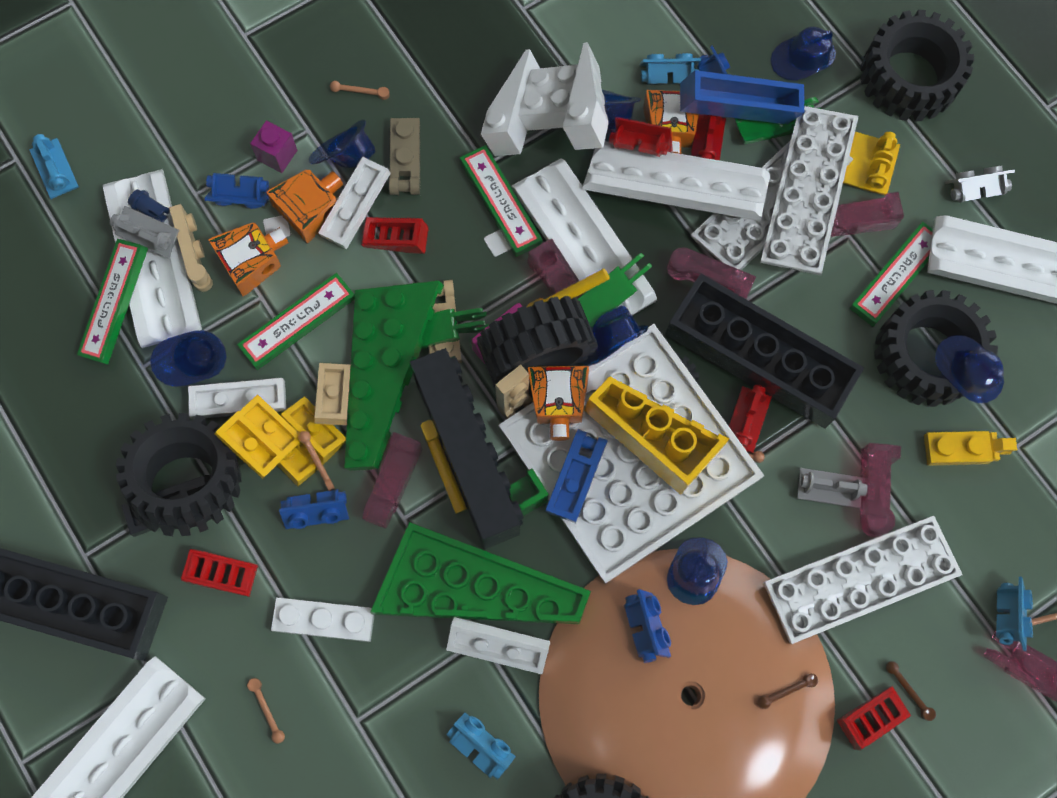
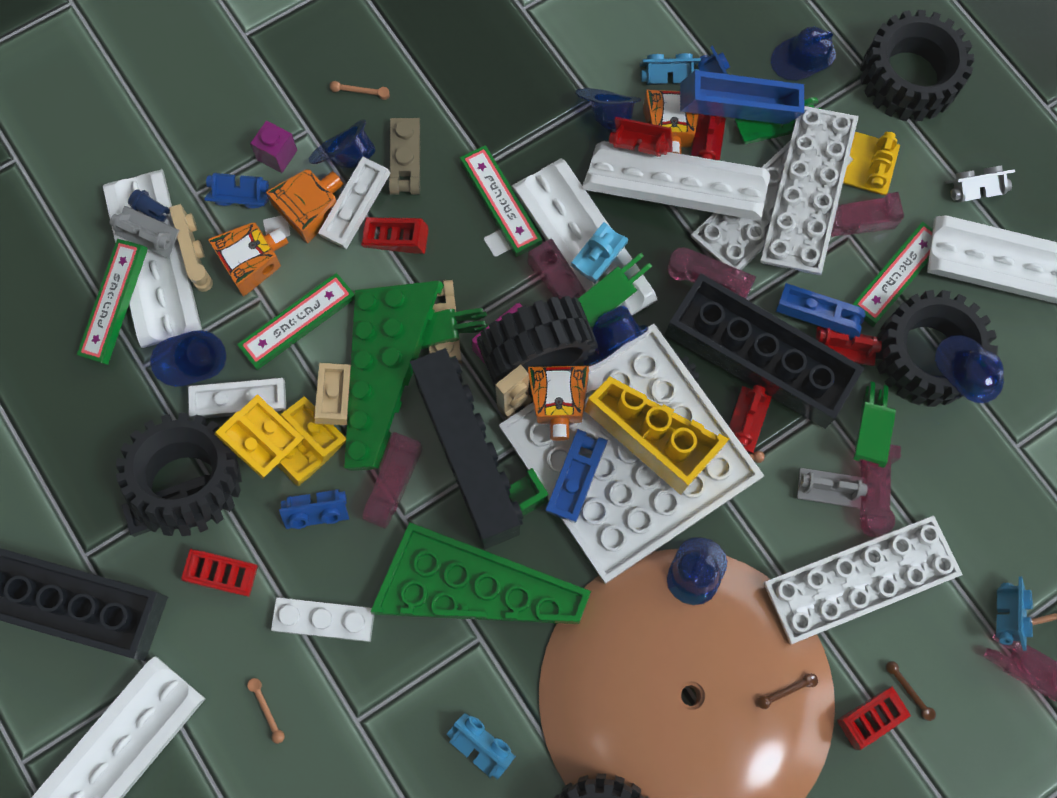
(52, 166): dark azure hinge -> none
(304, 437): nougat hinge -> none
(442, 464): yellow piece -> none
(498, 645): white plate -> none
(548, 99): white wedge -> none
(579, 287): yellow piece -> none
(599, 252): none -> medium azure hips
(654, 639): blue hinge -> none
(821, 310): none -> blue plate
(860, 349): none -> red hinge
(875, 427): none -> green arm
(966, 447): yellow hinge -> none

